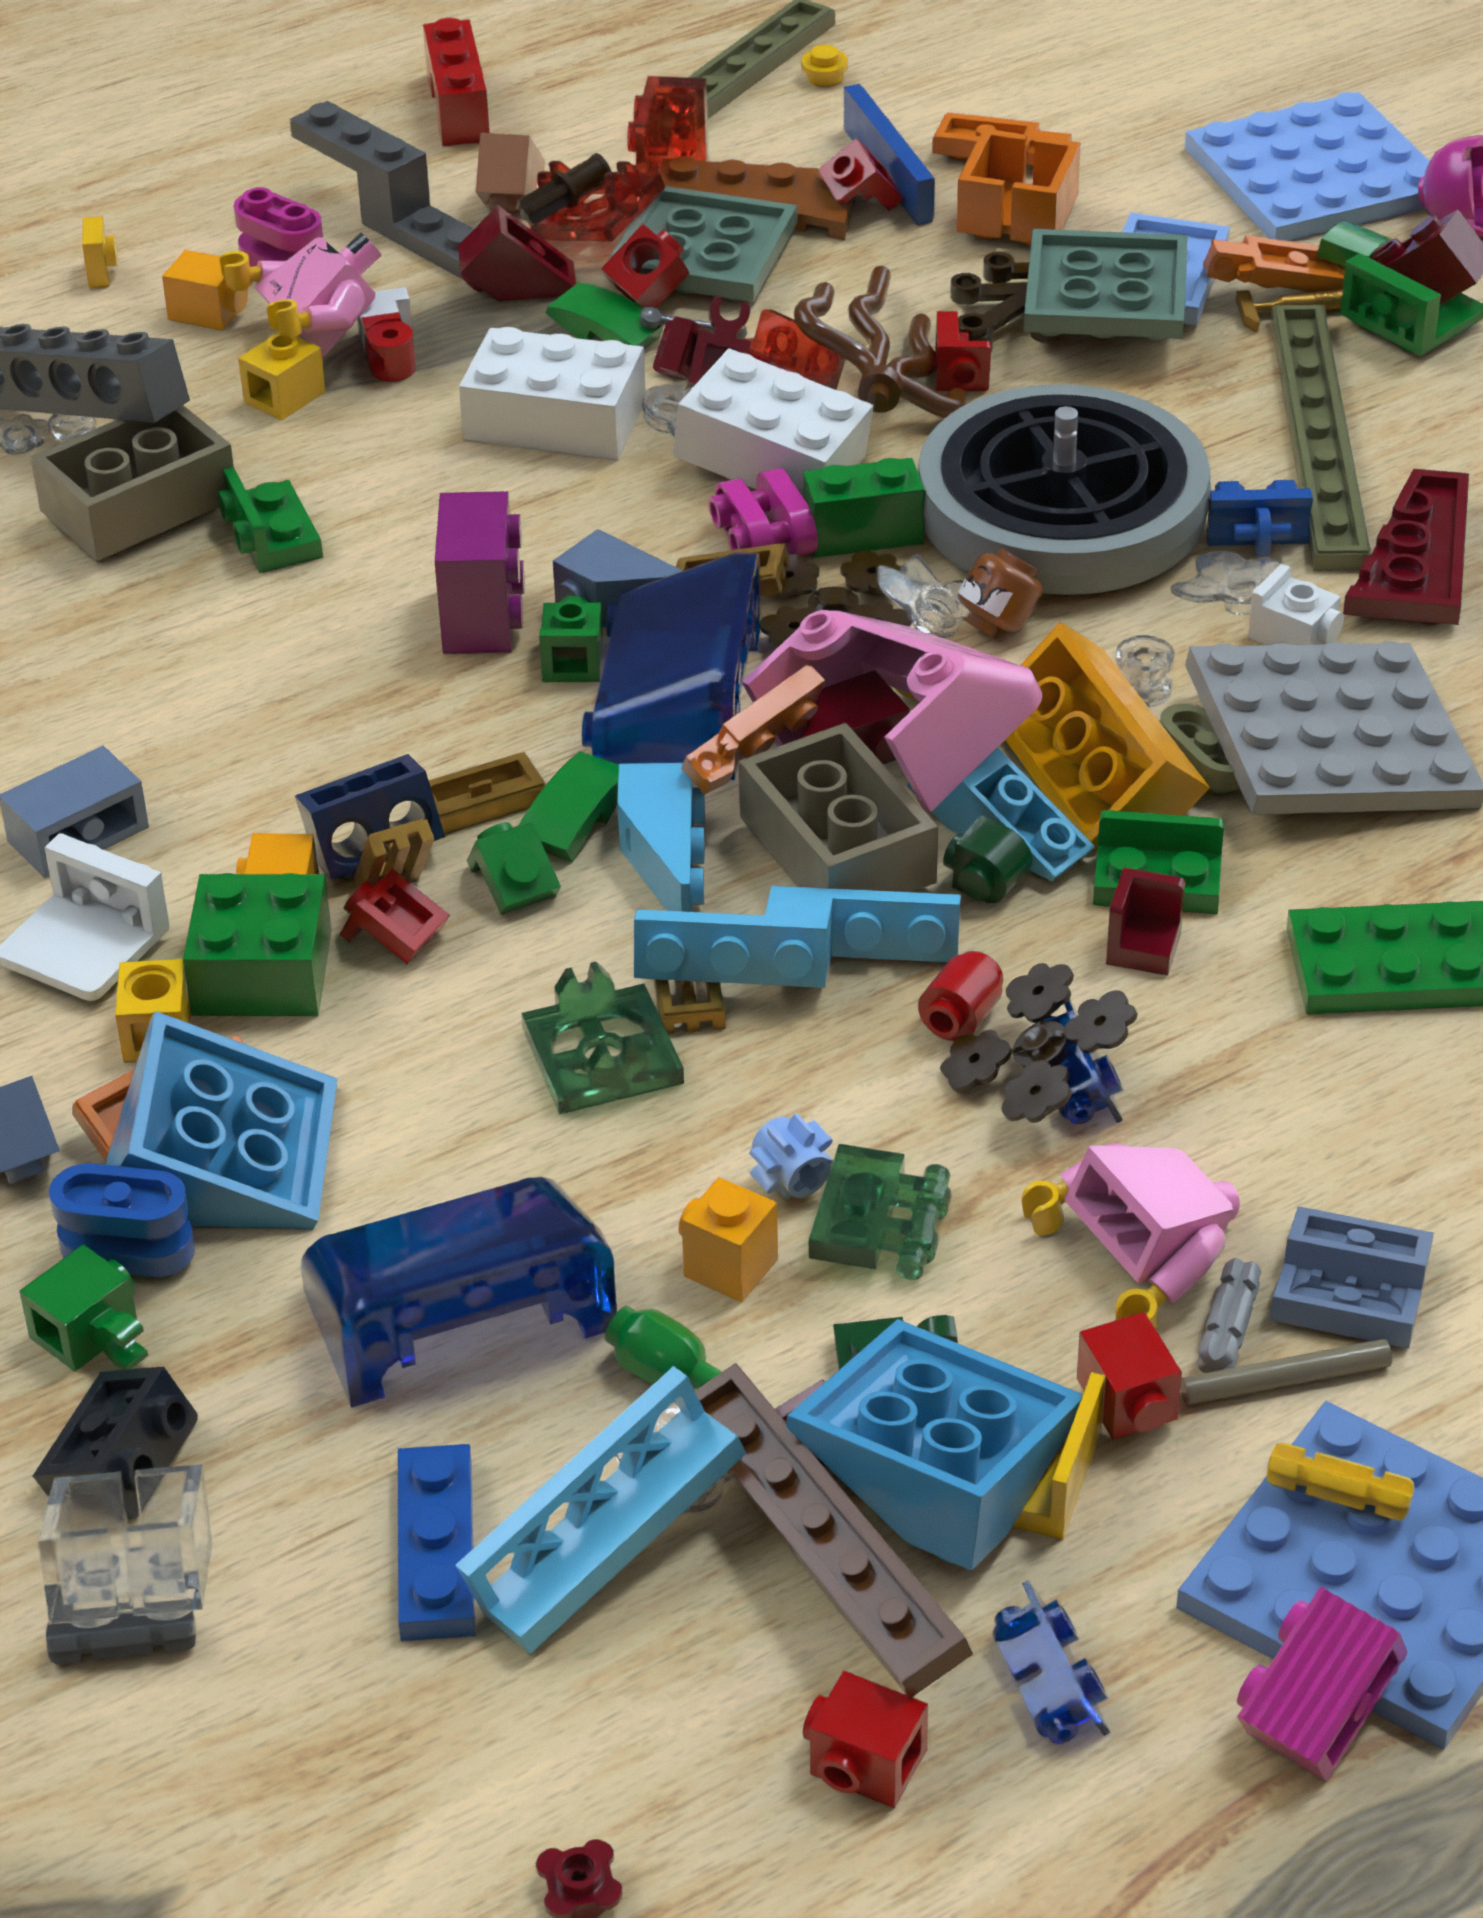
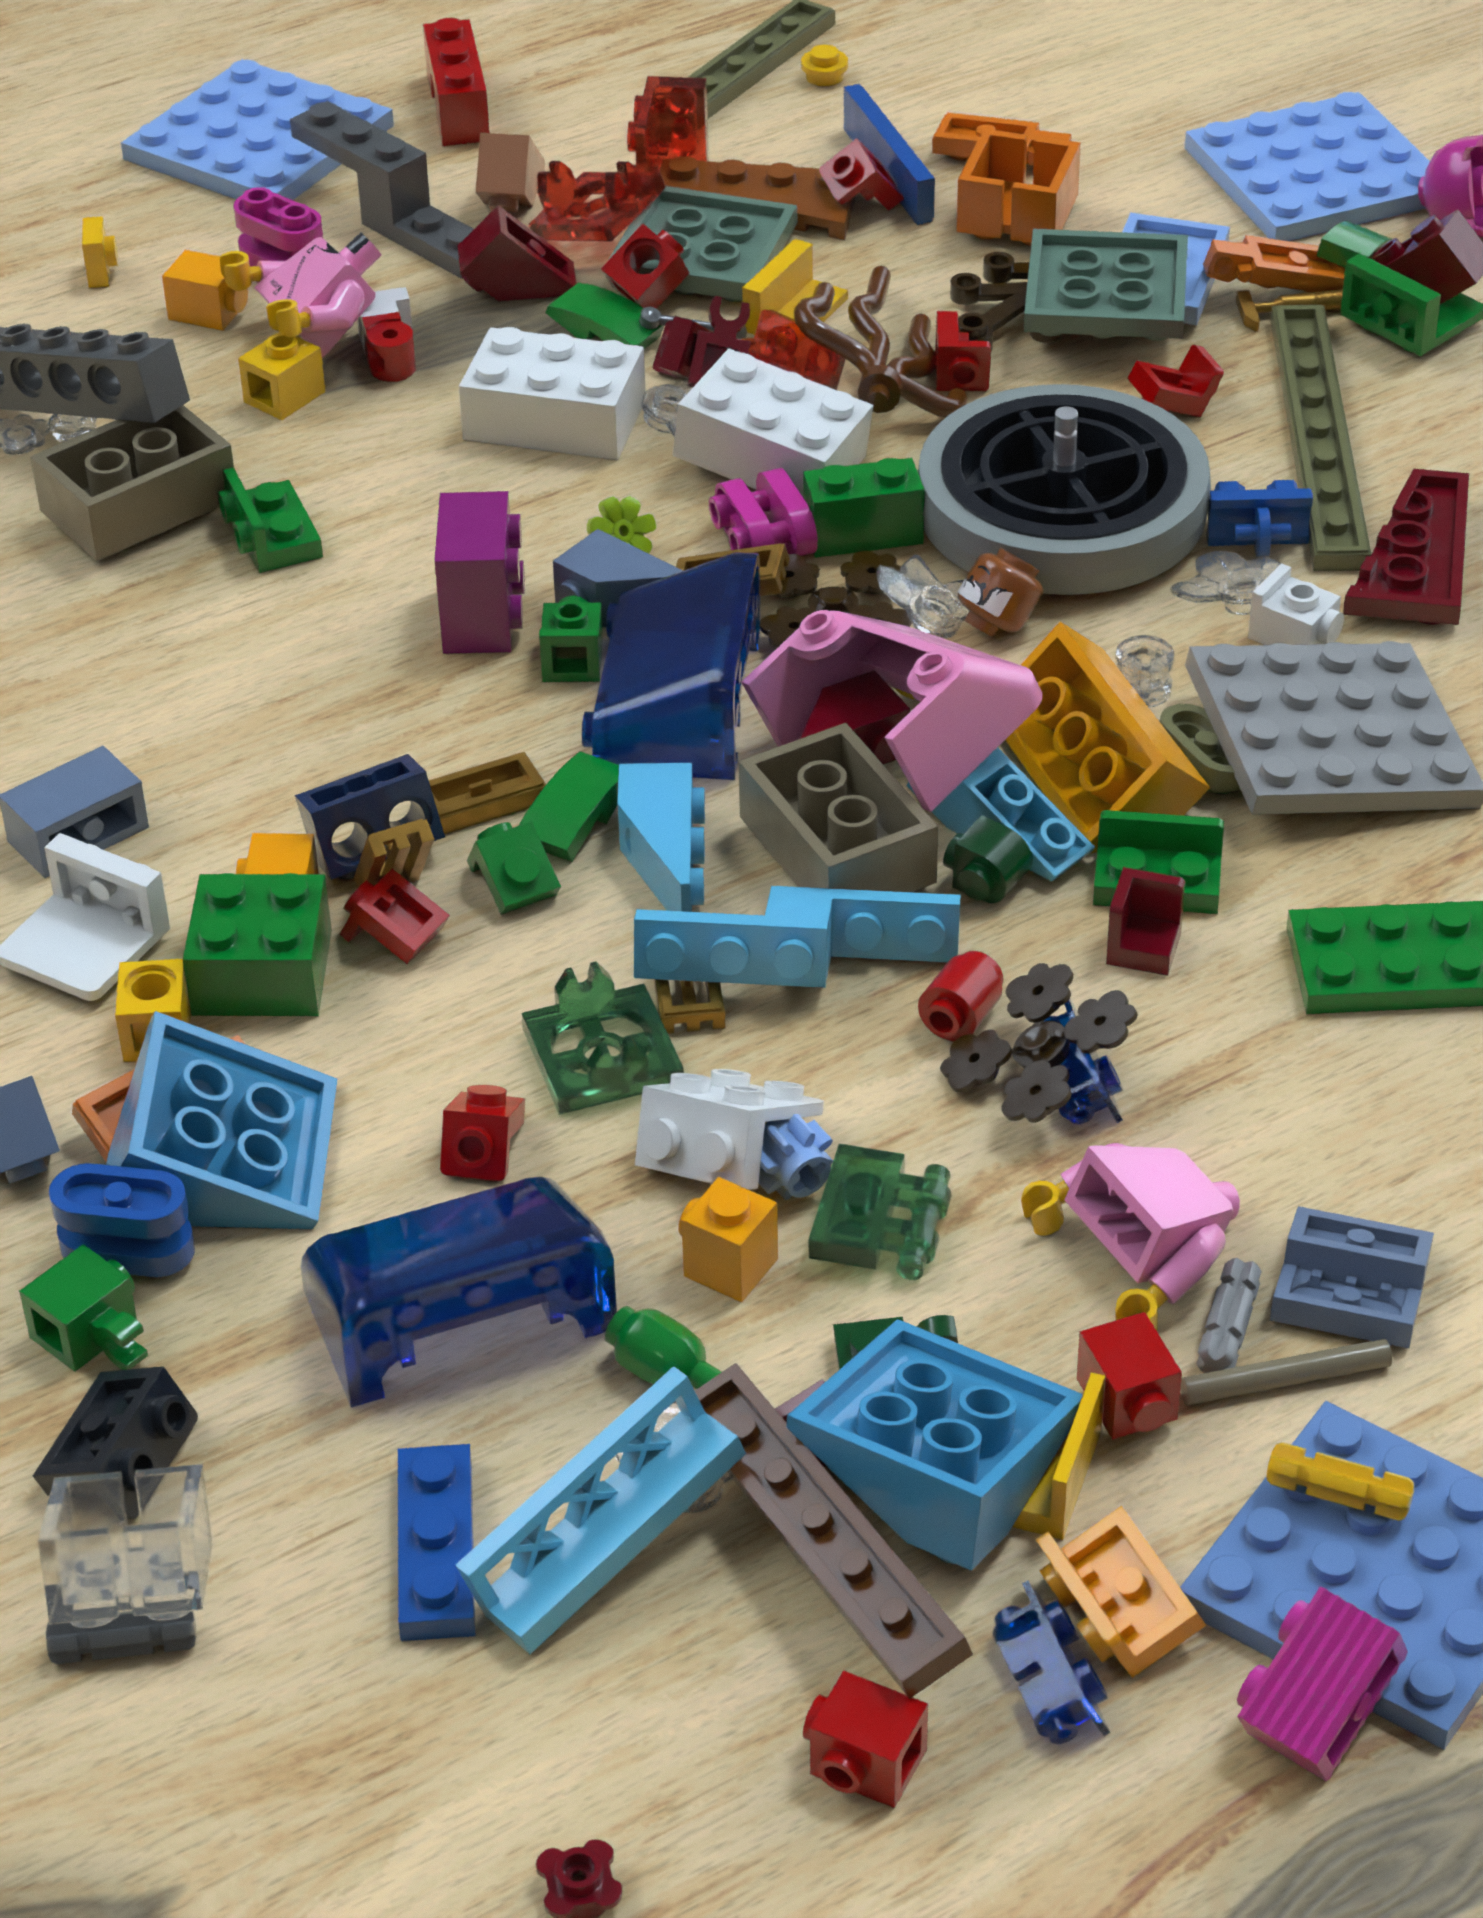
(239, 133): none -> light blue plate
(479, 1132): none -> red bracket
(564, 190): dark brown axle -> none
(623, 522): none -> lime plant
(714, 1124): none -> white bracket
(754, 729): orange hinge -> none
(785, 283): none -> yellow panel
(1124, 1591): none -> light orange bracket
(1179, 390): none -> red bracket

